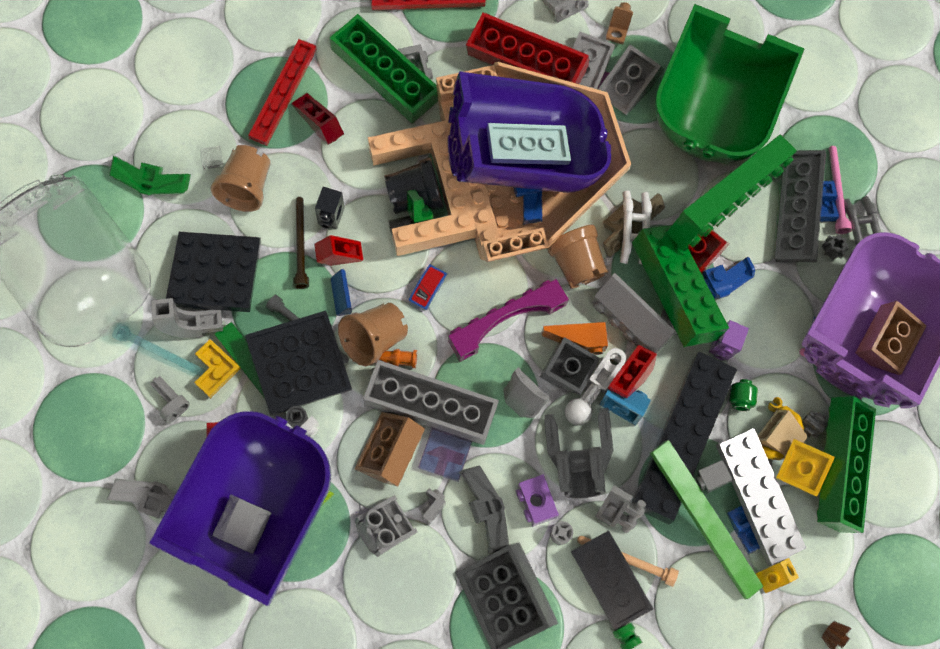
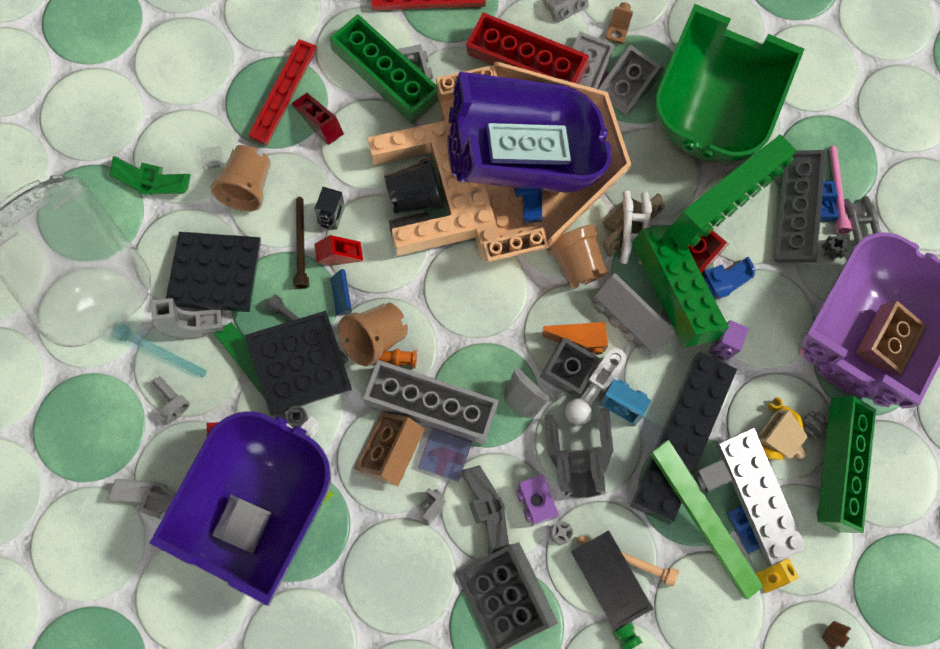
(220, 369): yellow plate -> none
(384, 526): light grey slope -> none
(416, 207): green bracket -> none
(428, 286): slope -> none
(547, 298): magenta arch -> none
(614, 507): light grey plate -> none
(634, 372): red slope -> none
(743, 395): green head -> none
(805, 467): yellow plate -> none

